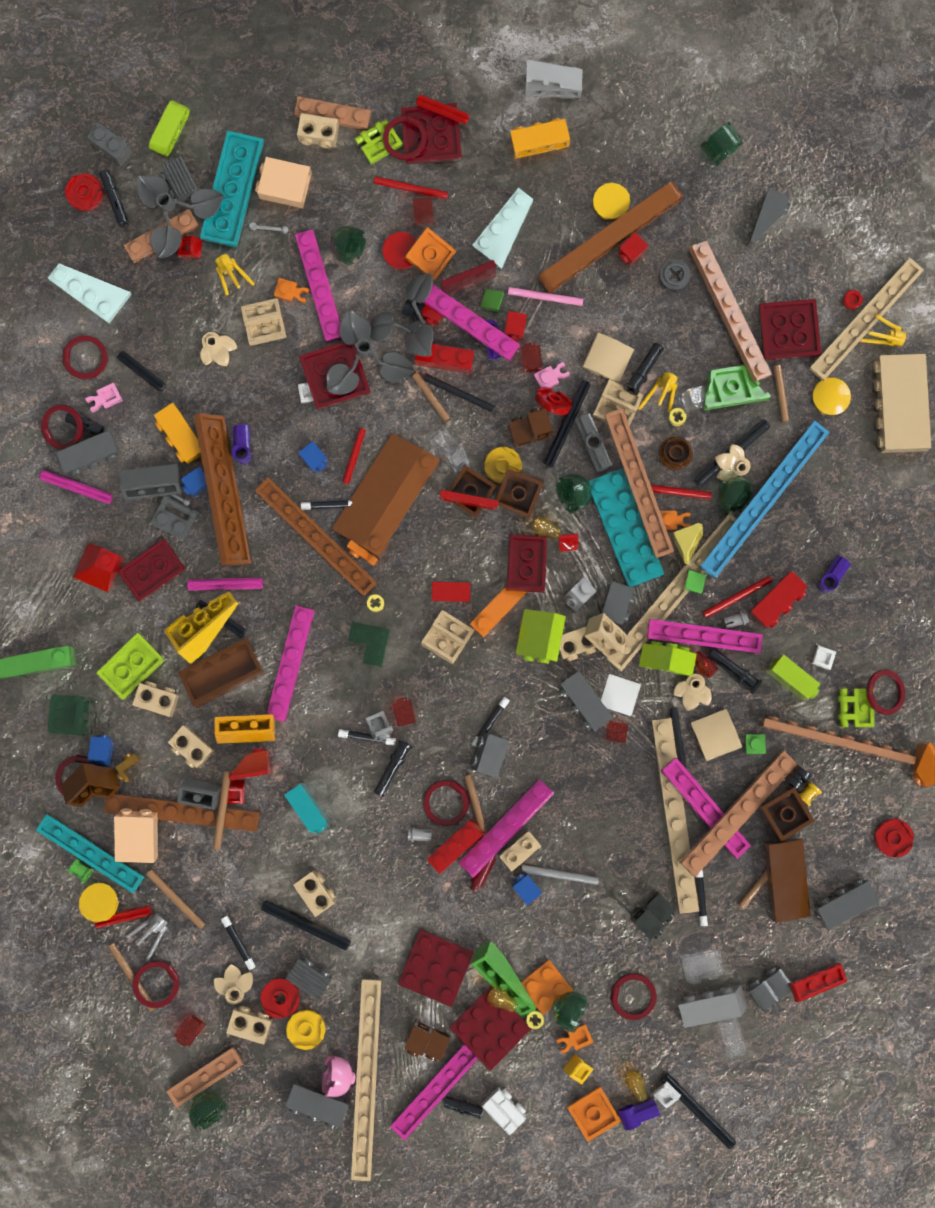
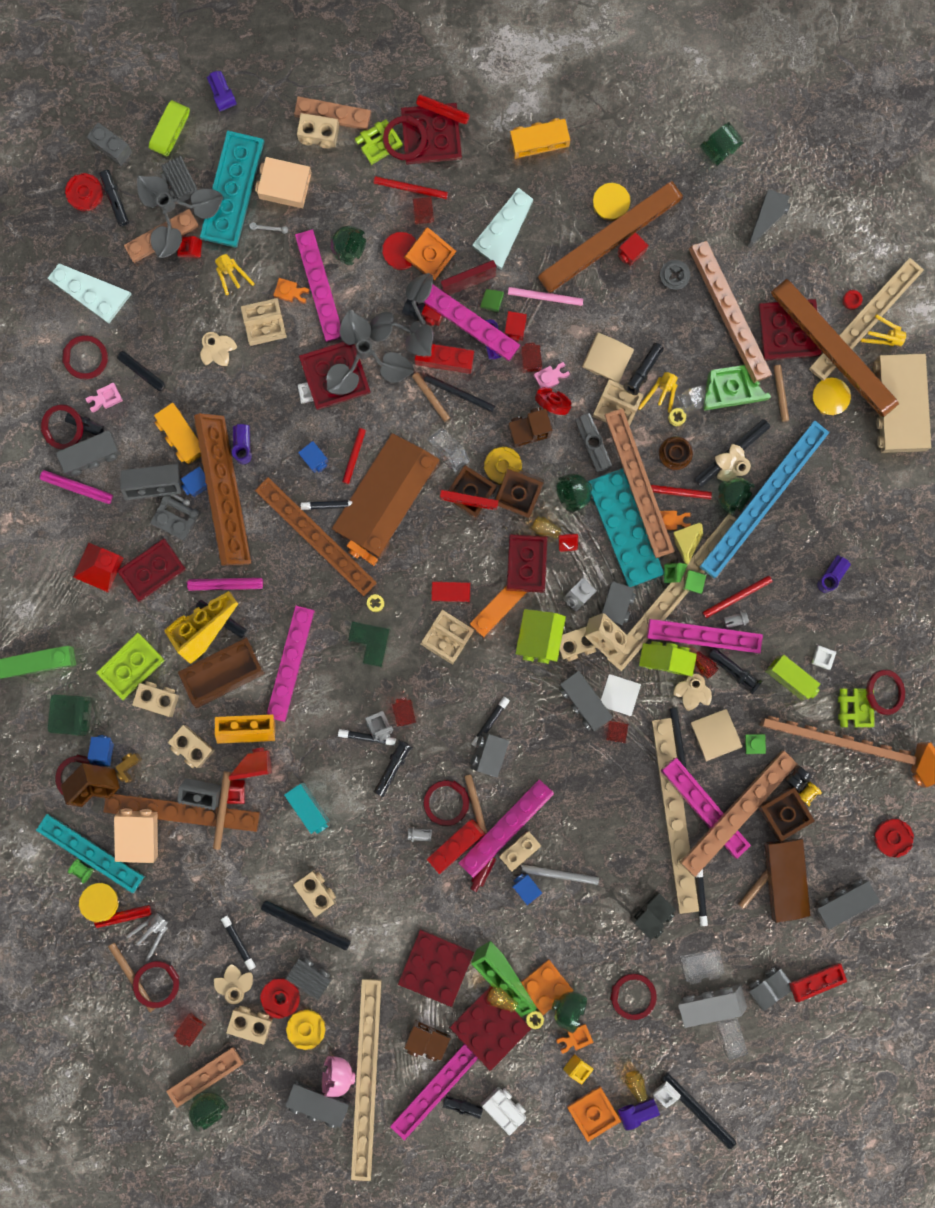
(175, 899): medium nougat bar -> none
(222, 94): none -> dark purple piece
(552, 80): light grey wedge -> none
(567, 424): black axle -> none
(674, 572): none -> bright green slope
(778, 600): red brick -> none
(835, 348): none -> dark orange beam

